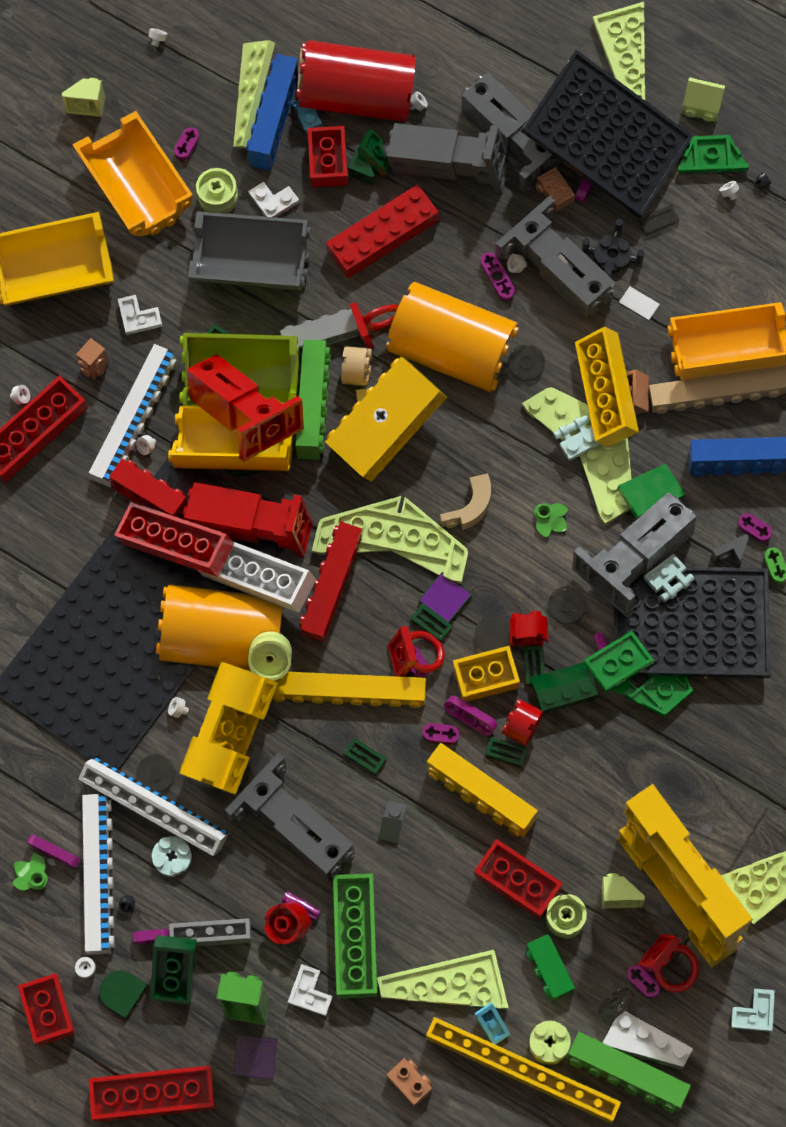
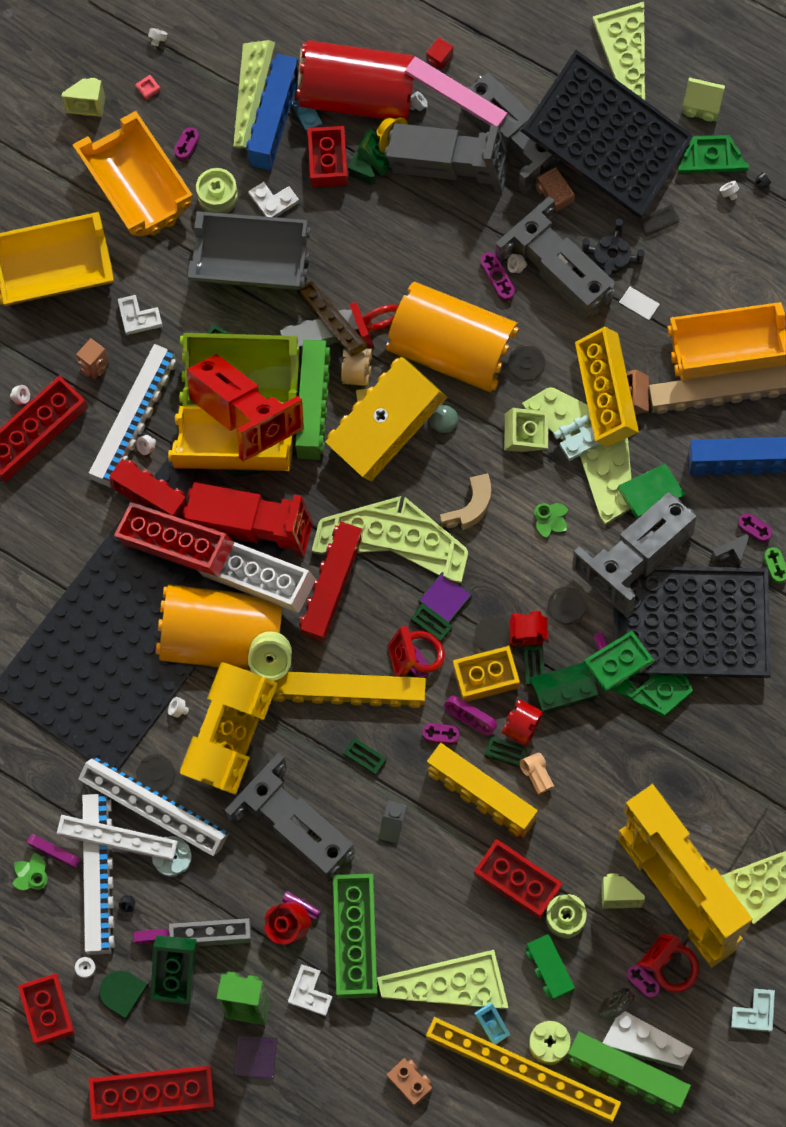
(117, 838): none -> white tile
(148, 87): none -> coral tile
(332, 319): none -> dark brown tile
(382, 231): red brick -> none
(384, 130): none -> yellow piece
(439, 54): none -> red brick
(443, 419): none -> sand green hair
(455, 92): none -> bright pink tile
(526, 430): none -> yellowish green slope
(534, 767): none -> light nougat piece
(583, 191): magenta beam -> none
(666, 572): light aqua plate -> none

